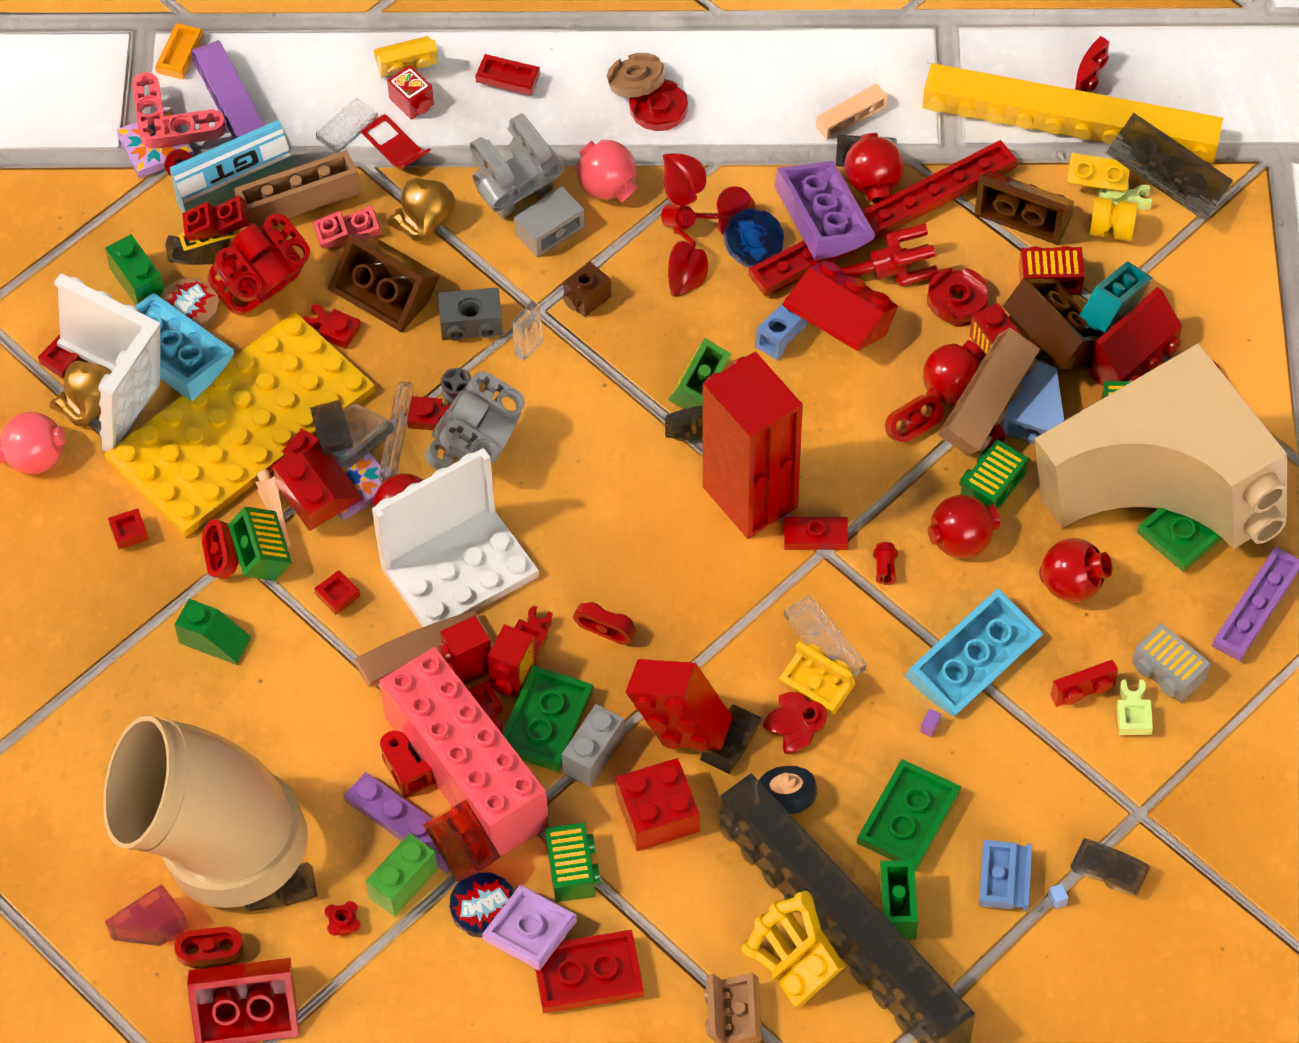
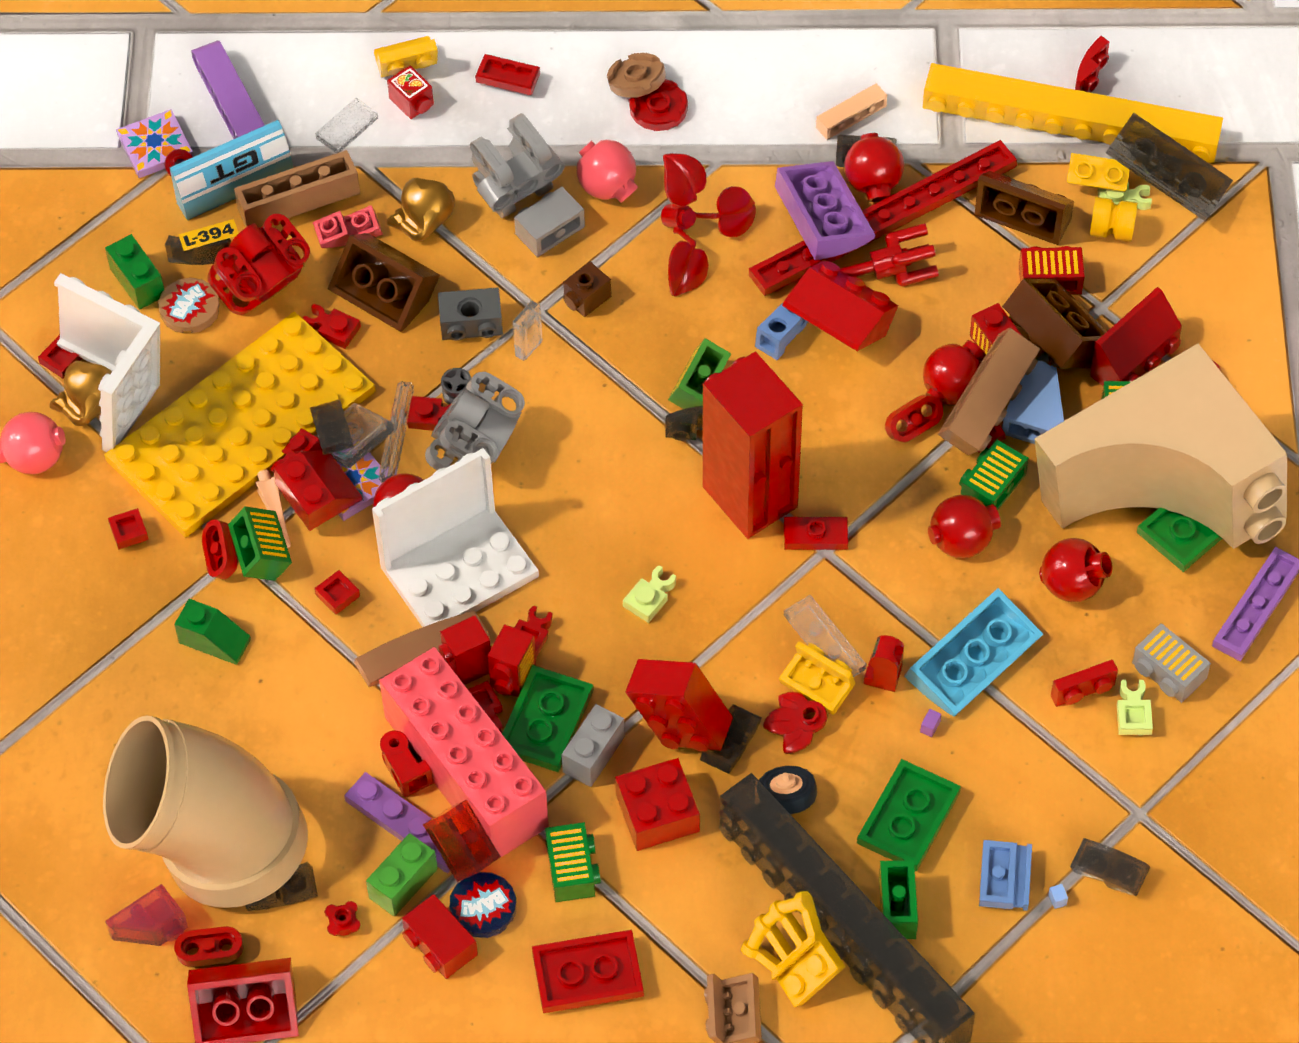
(166, 125): coral beam -> none
(177, 52): light orange tile -> none
(188, 352): medium azure slope -> none
(212, 221): red slope -> none
(400, 149): red piece -> none
(439, 937): none -> red brick
(529, 927): lavender tile -> none
(595, 619): red plate -> none
(649, 597): none -> yellowish green plate
(753, 236): clear blue tile -> none
(885, 556): red pin -> none
(885, 663): none -> red leg
(955, 310): red plate -> none
(1115, 297): teal brick -> none

